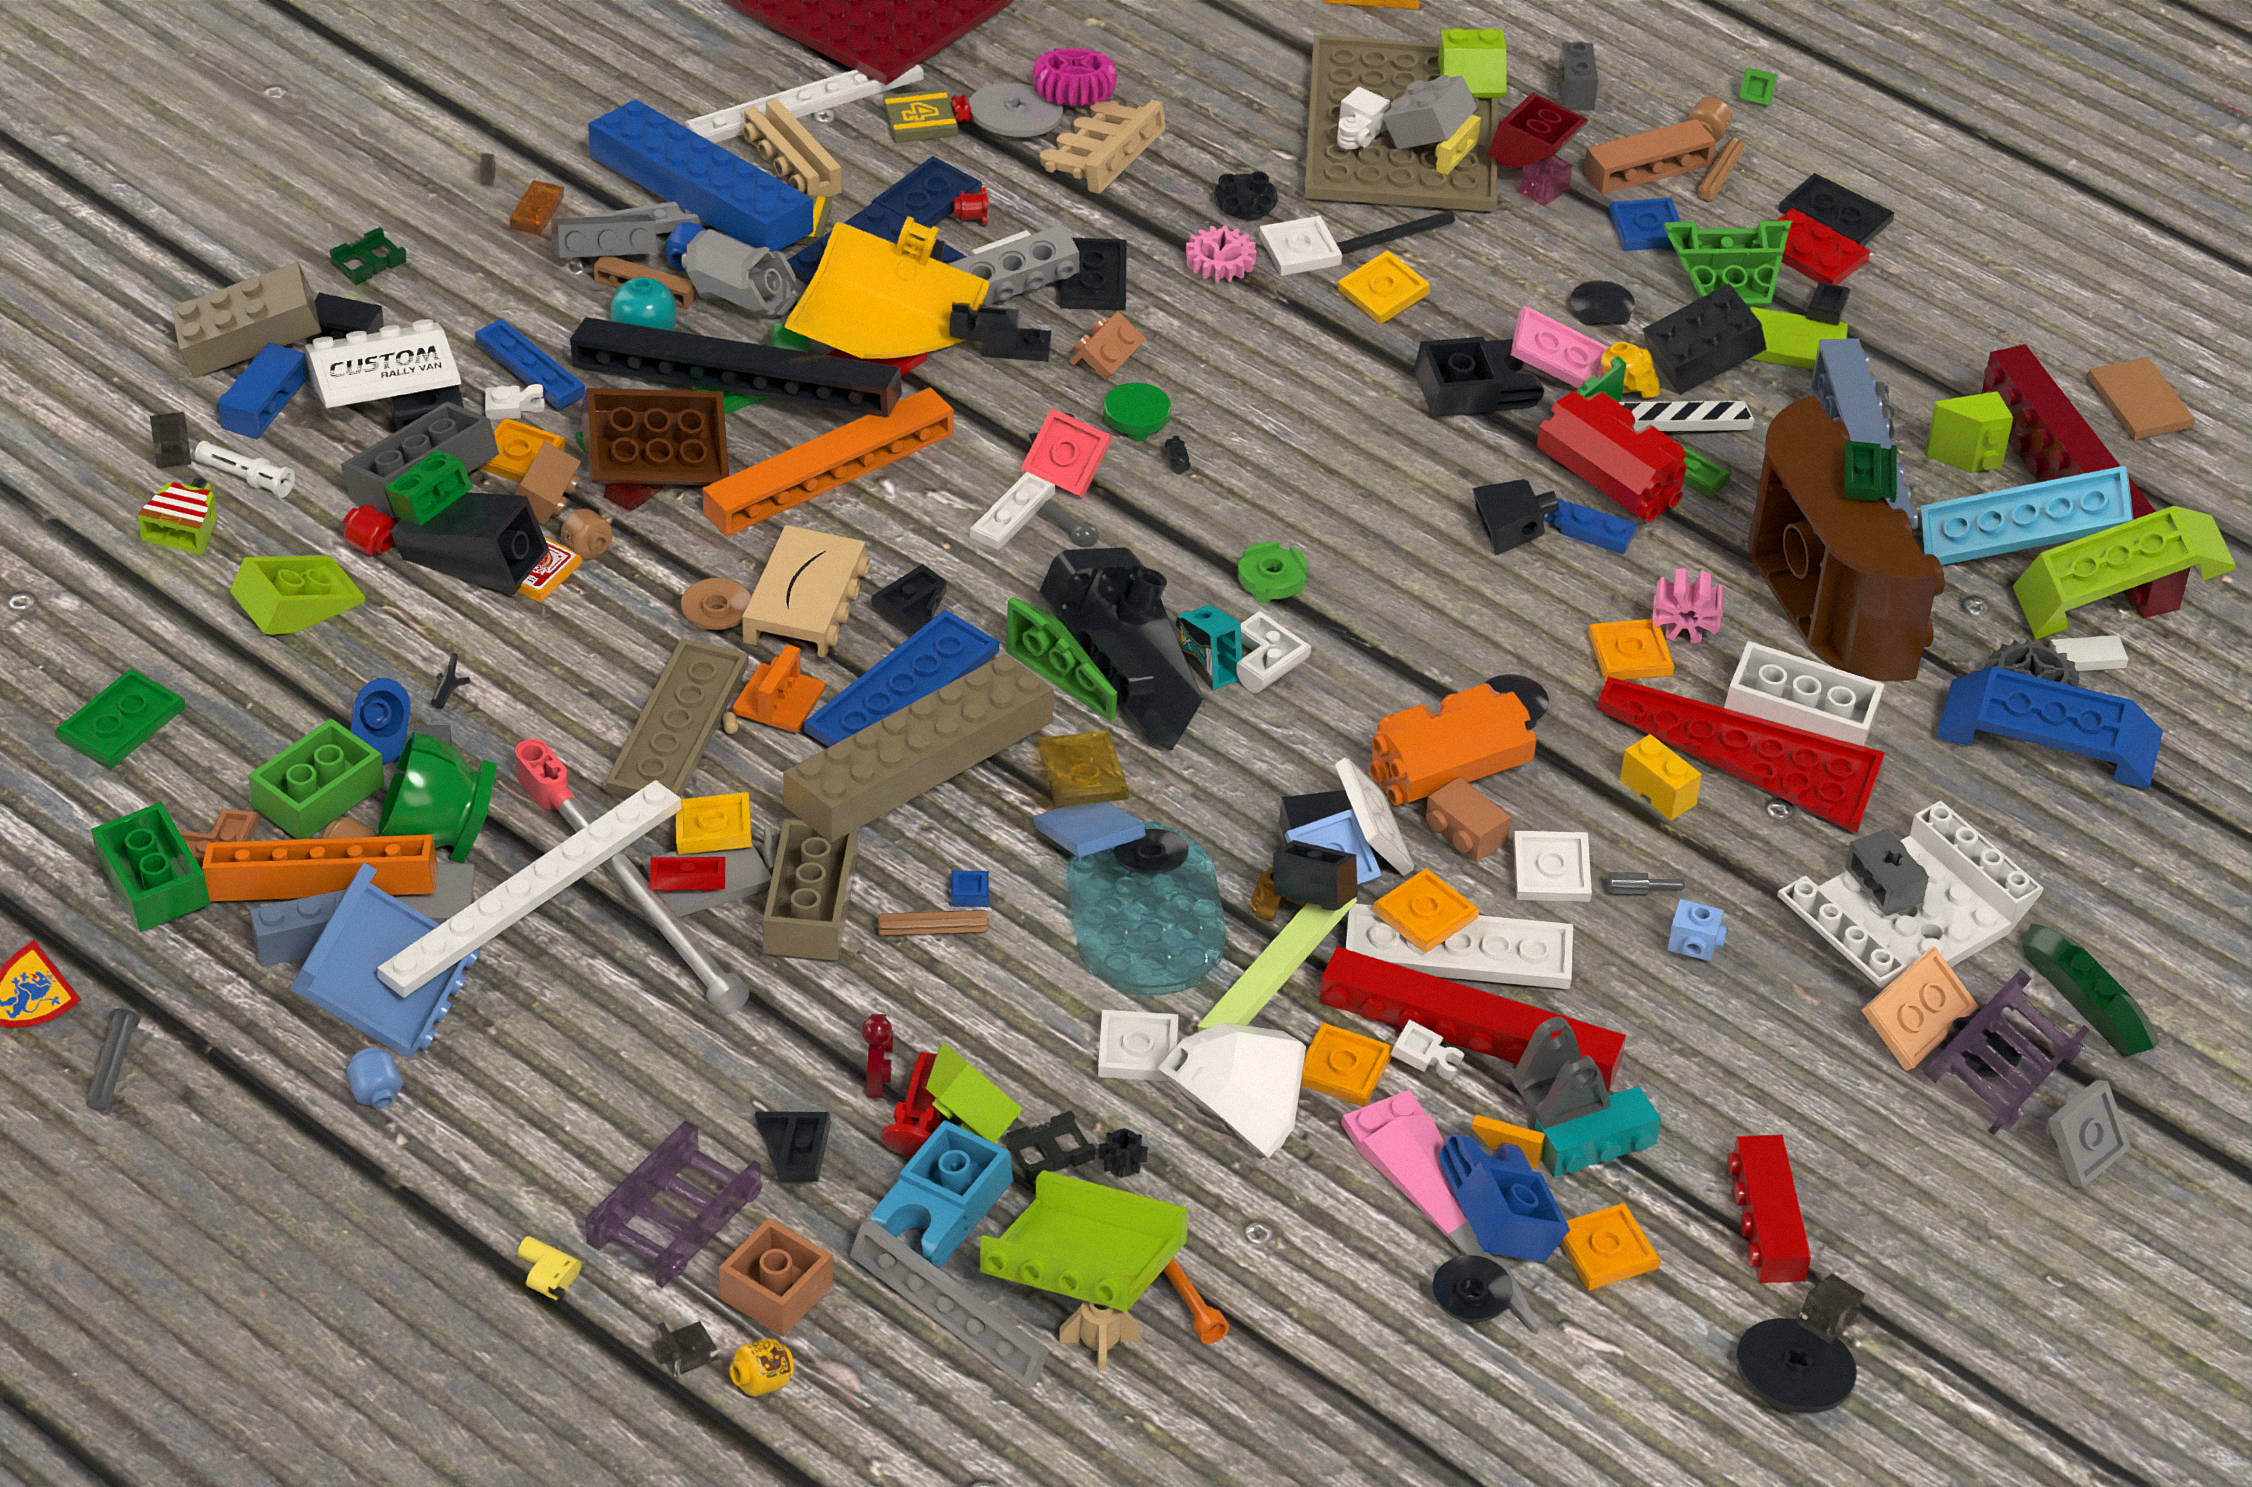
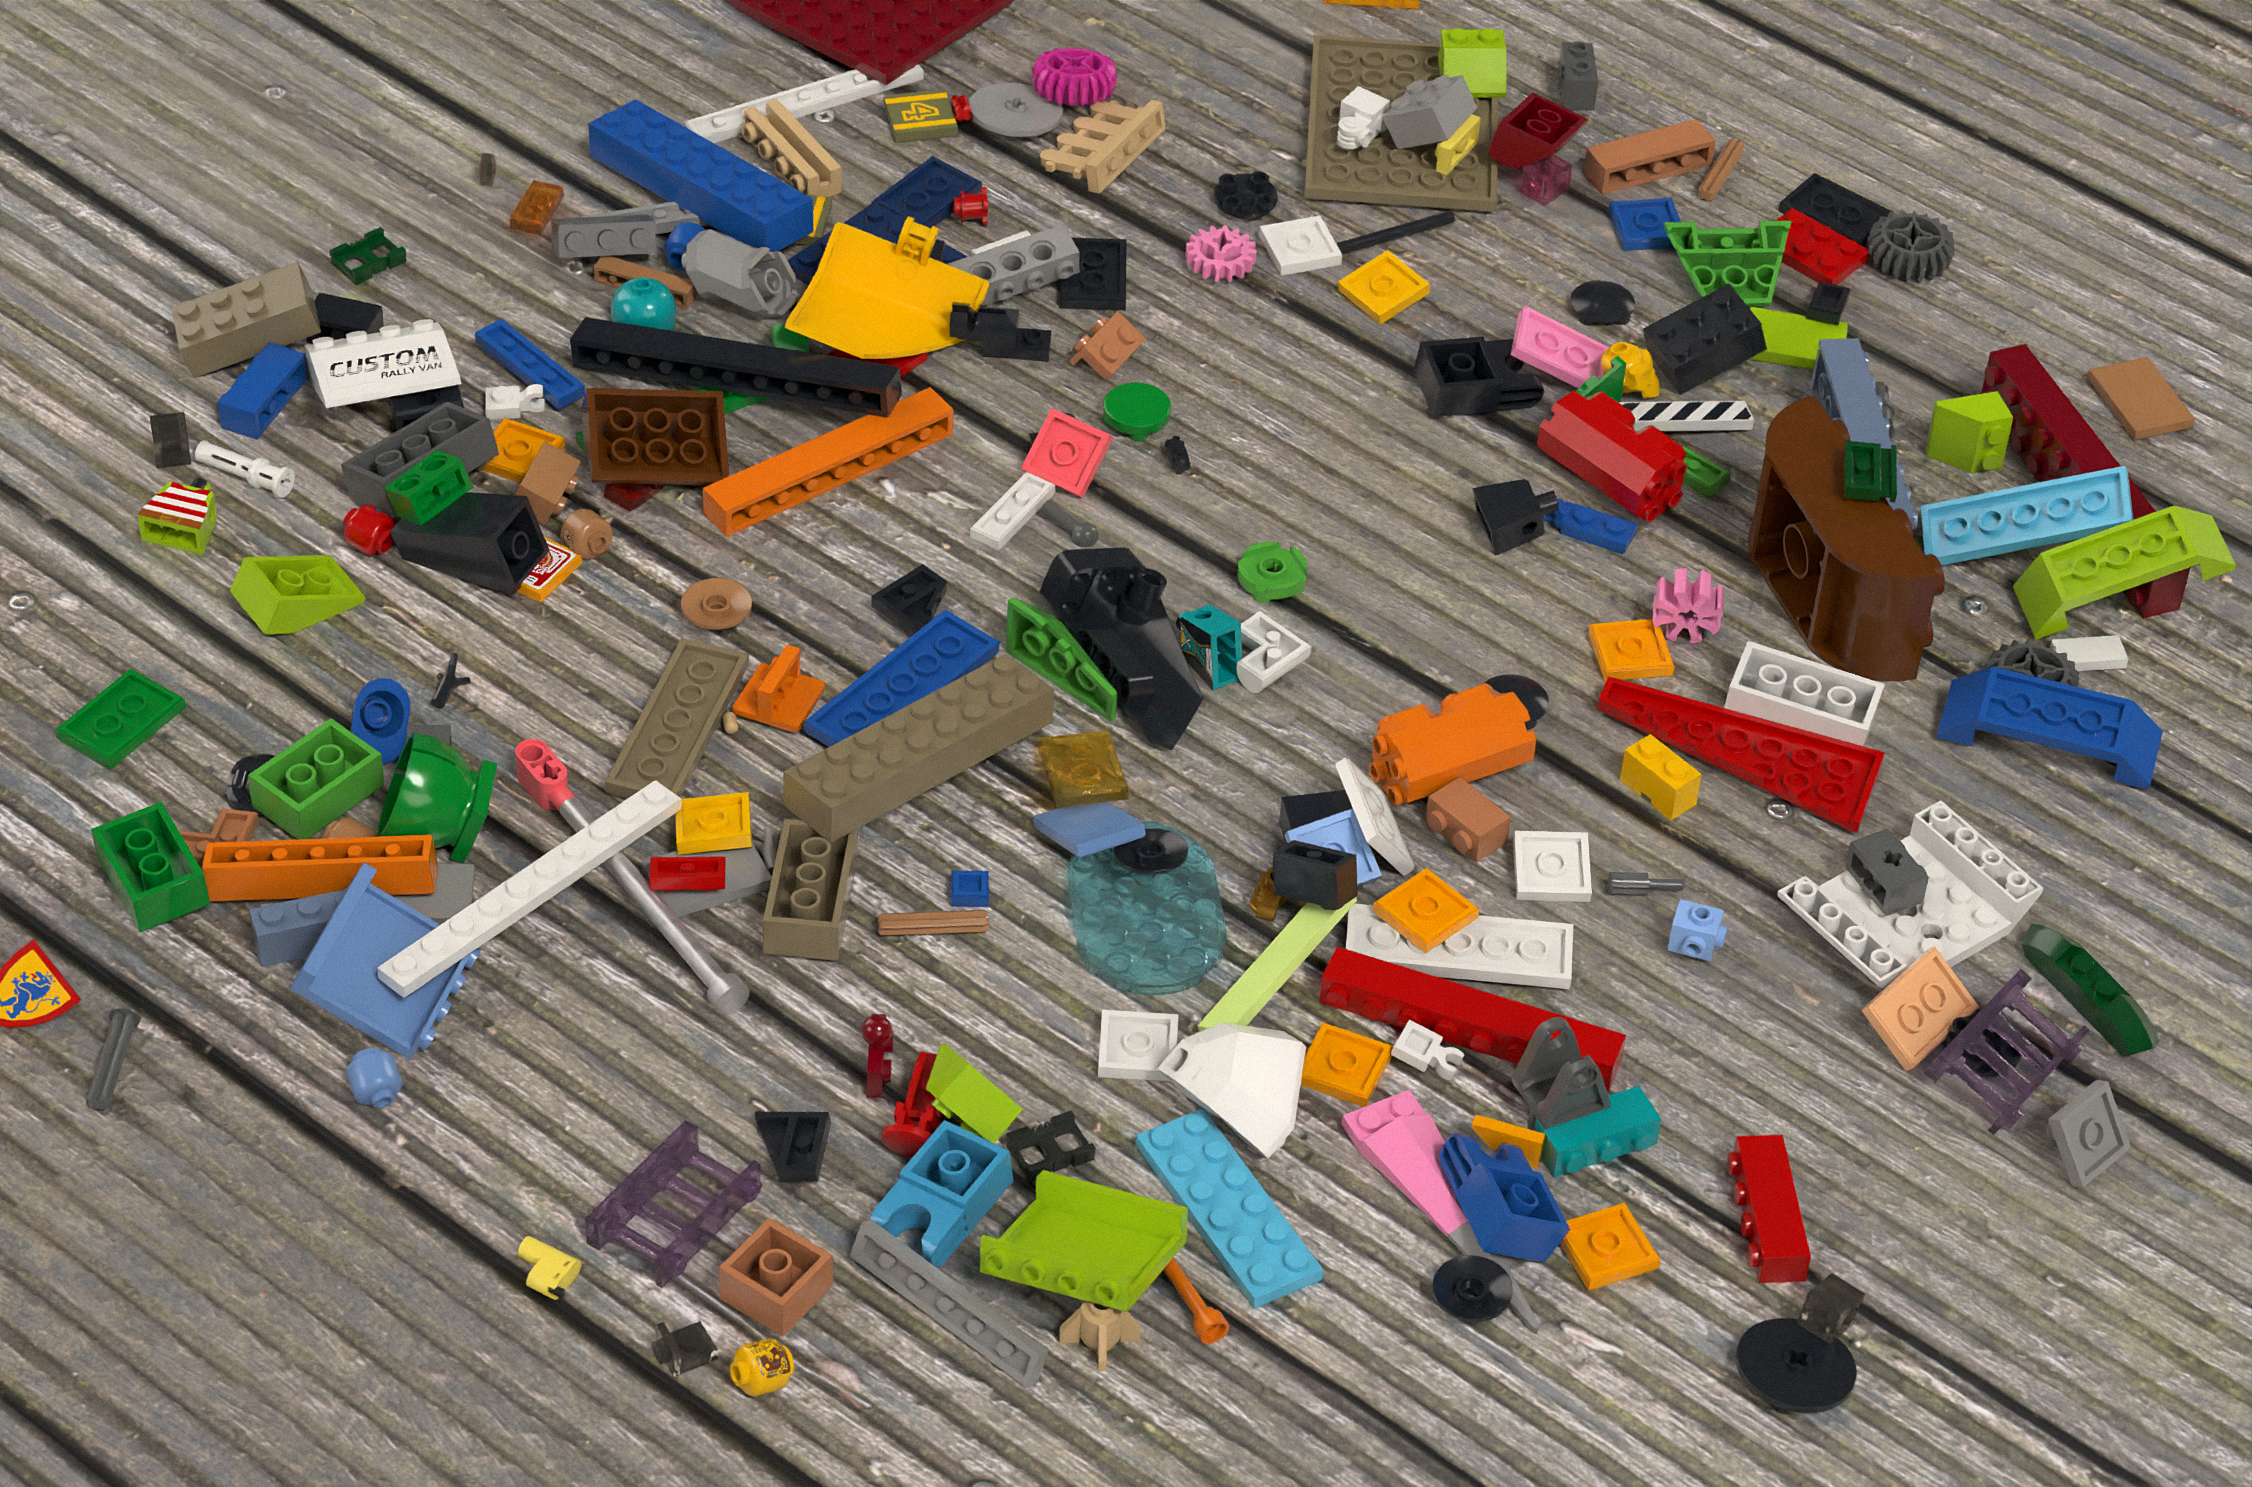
(236, 794): none -> black piece
(807, 587): tan panel -> none
(1123, 1152): black gear -> none
(1229, 1208): none -> medium azure plate
(1713, 115): medium nougat head -> none
(1758, 86): bright green tile -> none
(1910, 246): none -> dark grey gear

